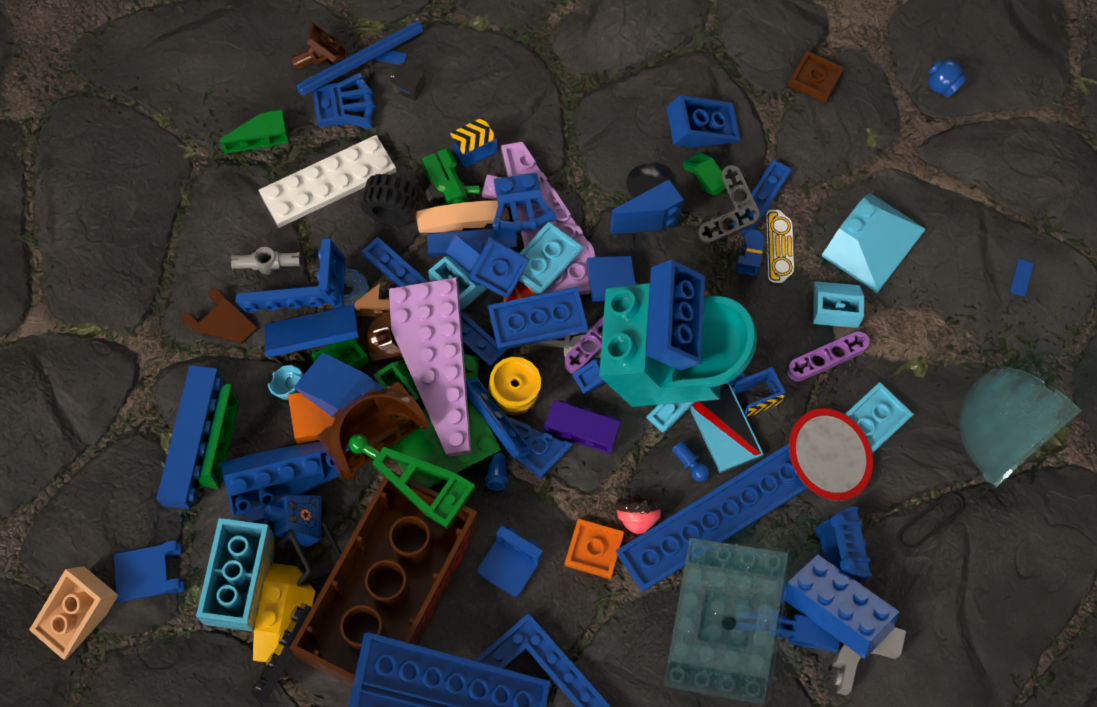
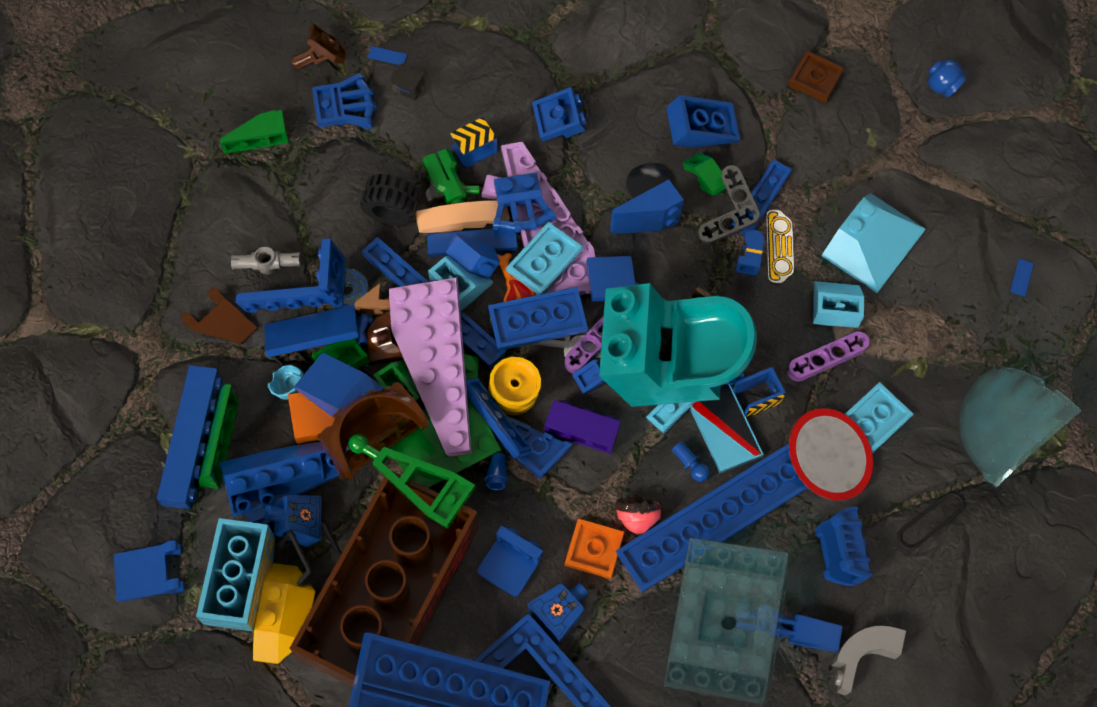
(73, 610): light nougat slope -> none
(281, 655): black wing -> none
(326, 181): white plate -> none
(359, 58): blue axle -> none
(363, 321): none -> blue arm
(498, 268): blue tile -> none
(559, 114): none -> blue plate
(559, 610): none -> torso
(675, 315): blue brick -> none
(841, 606): blue brick -> none

